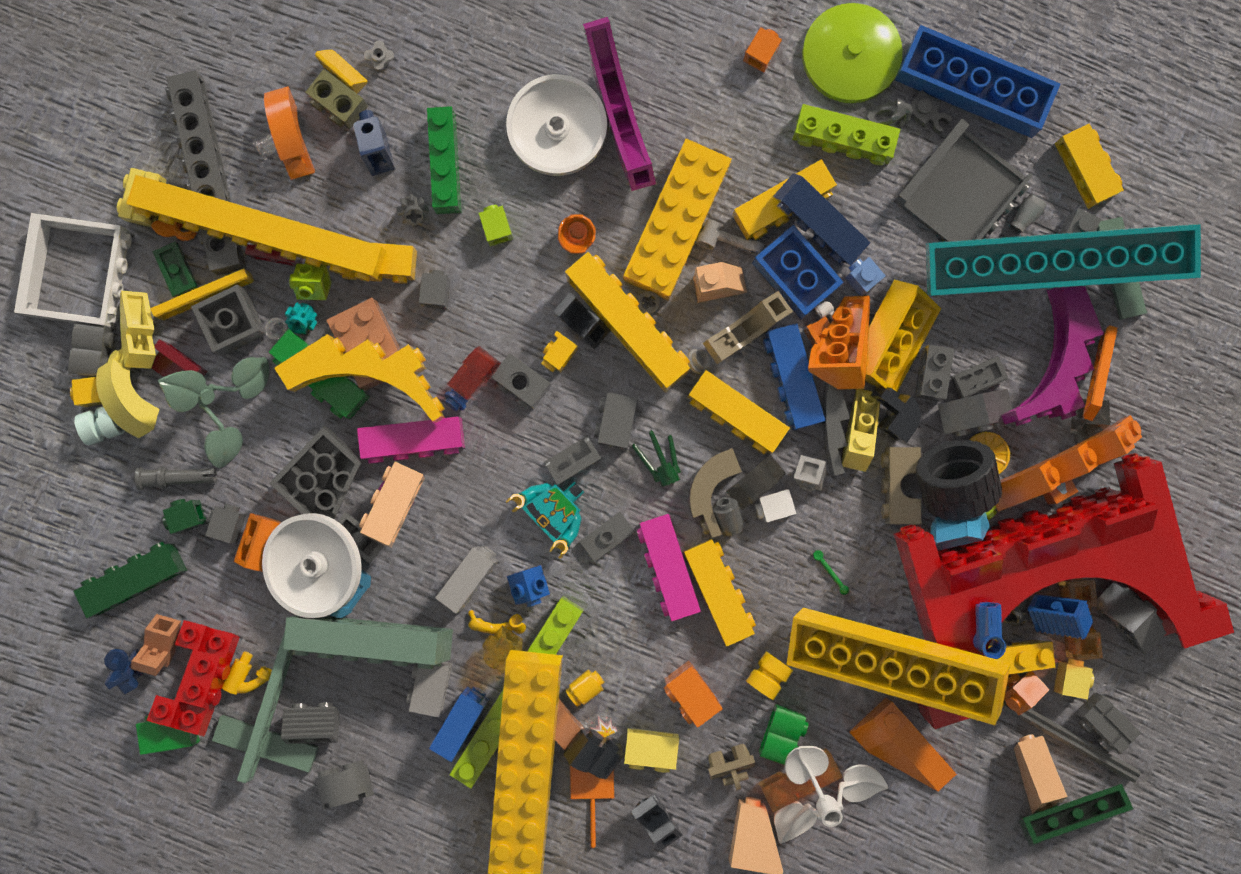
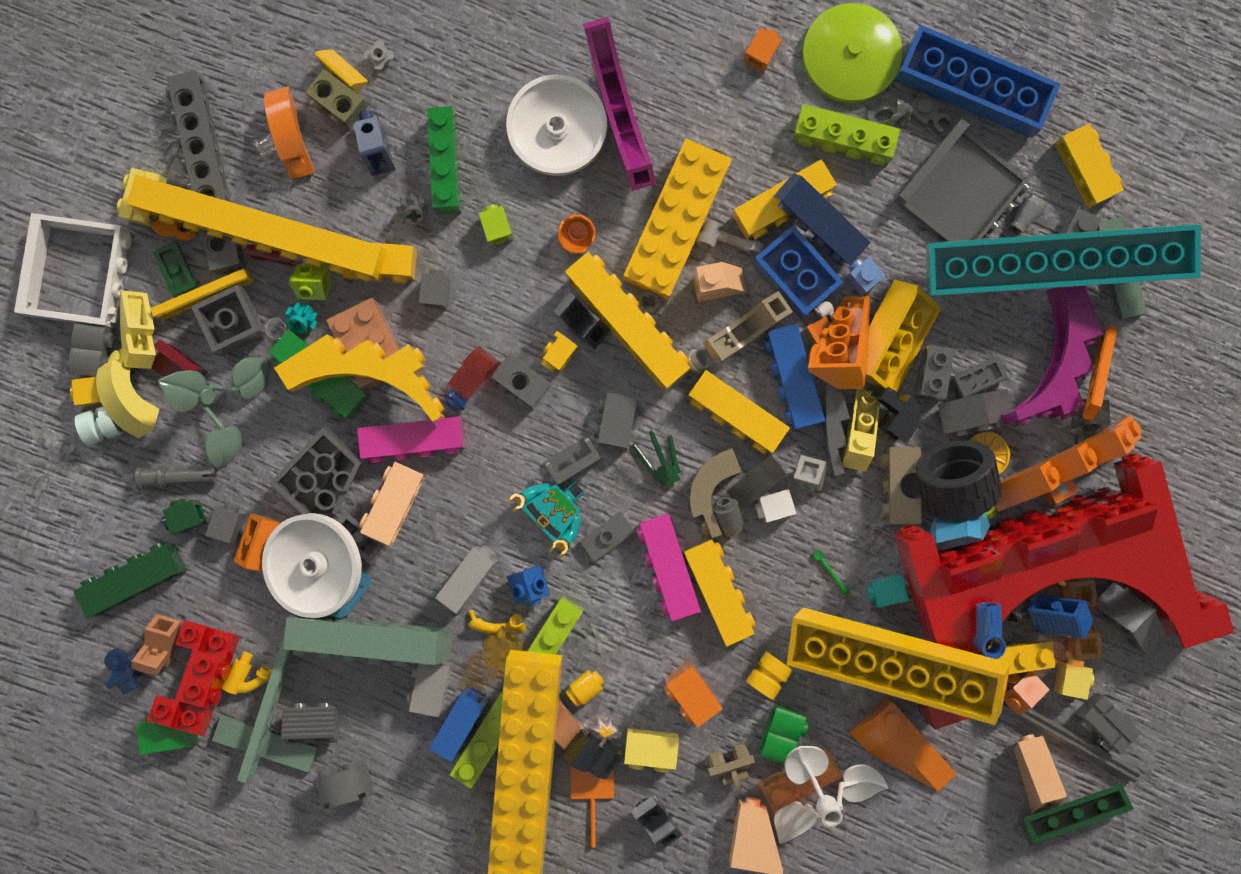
(887, 591): none -> teal brick

